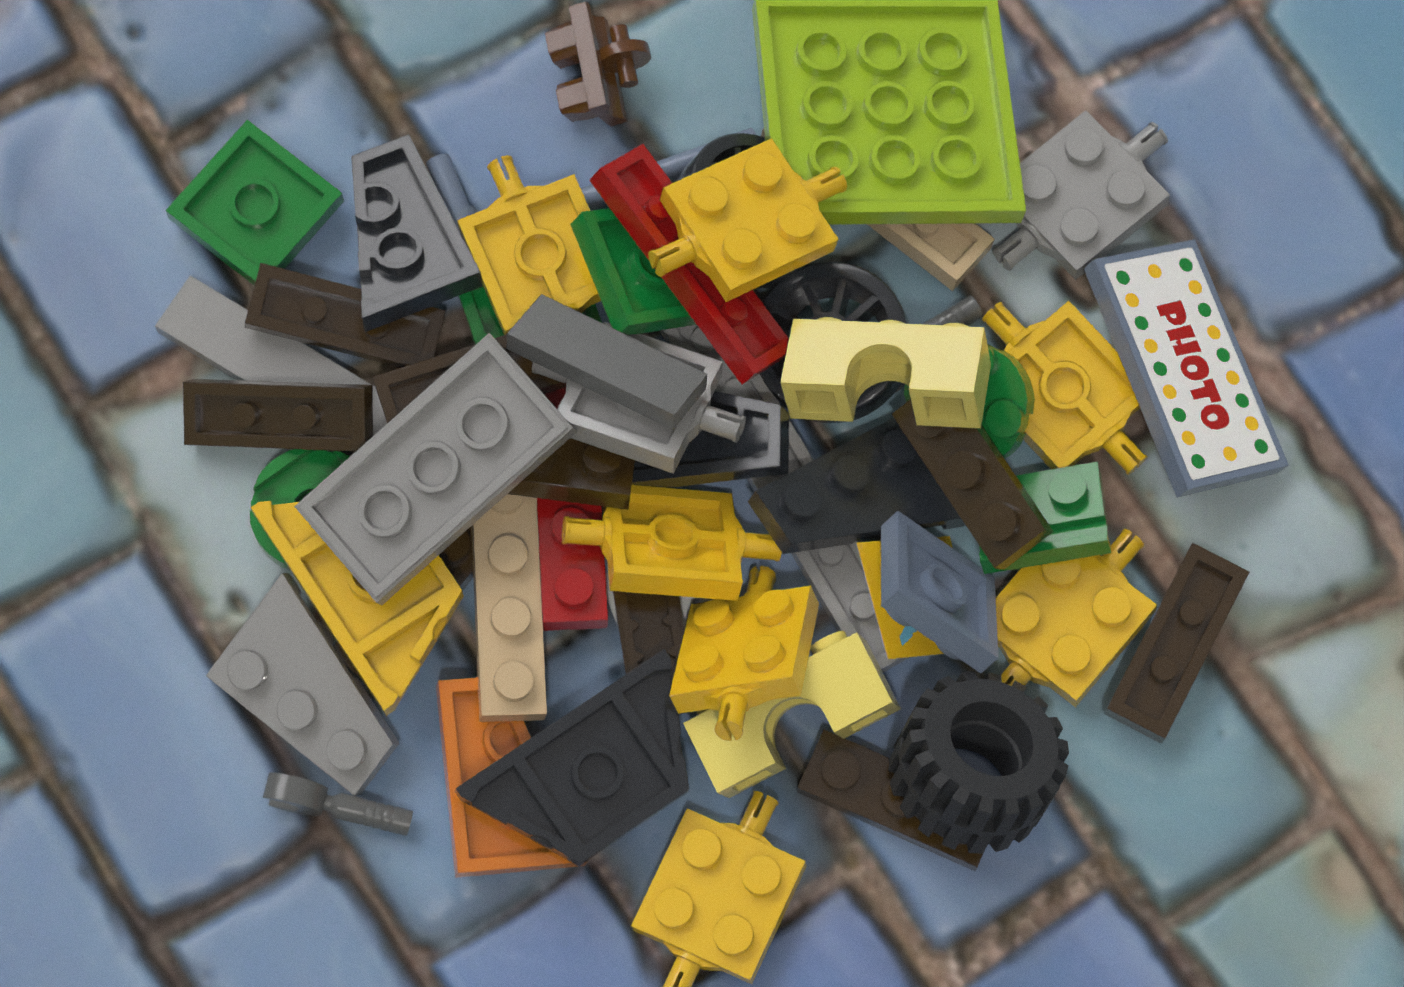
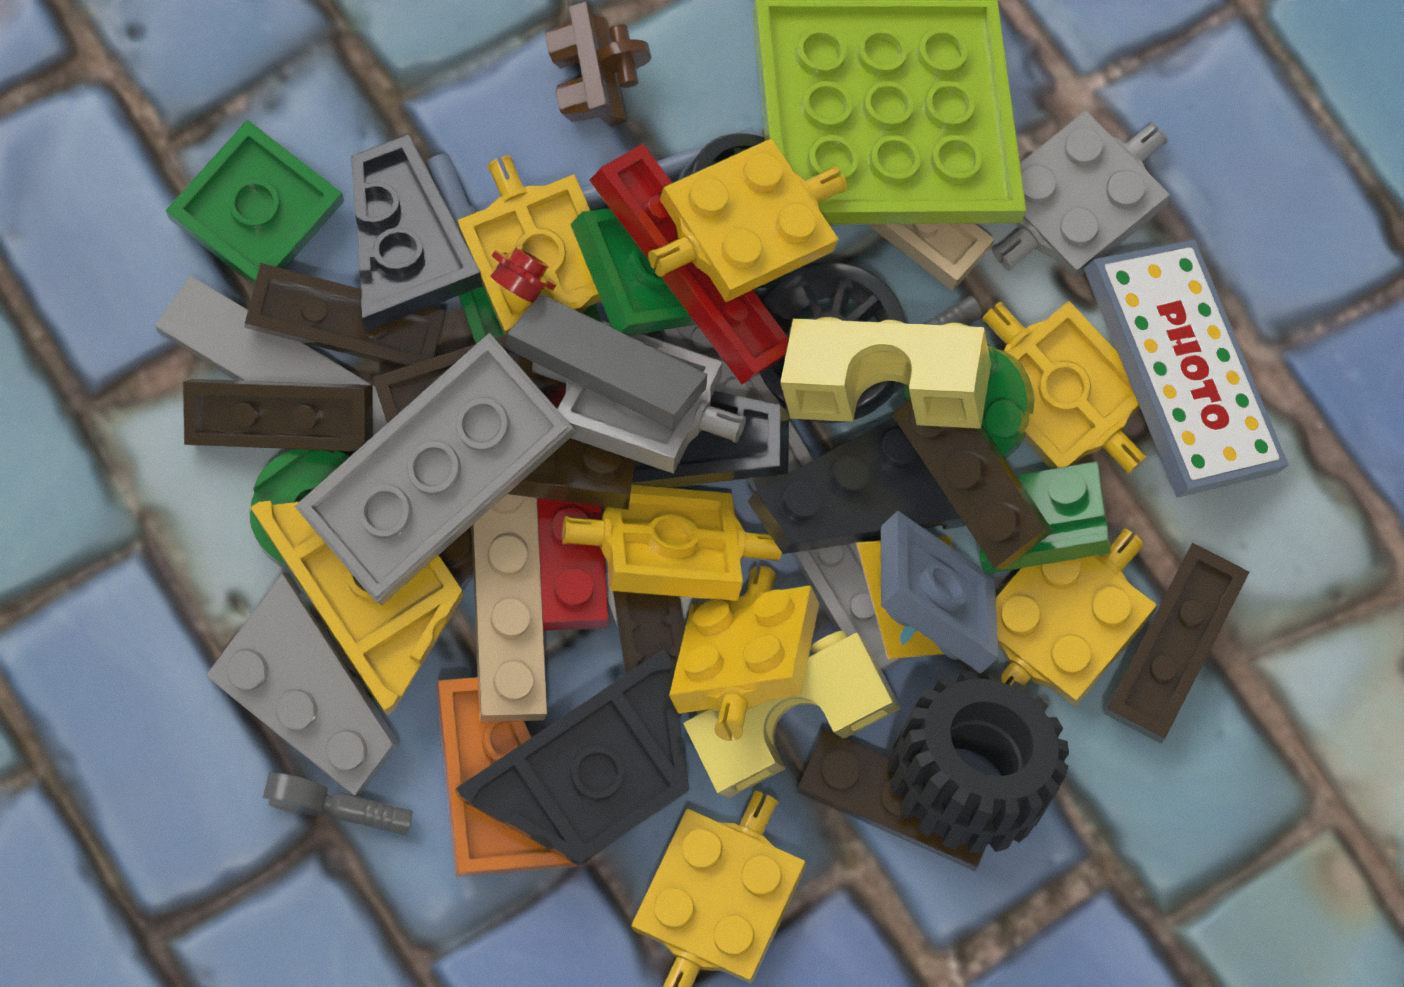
(521, 273): none -> red plate

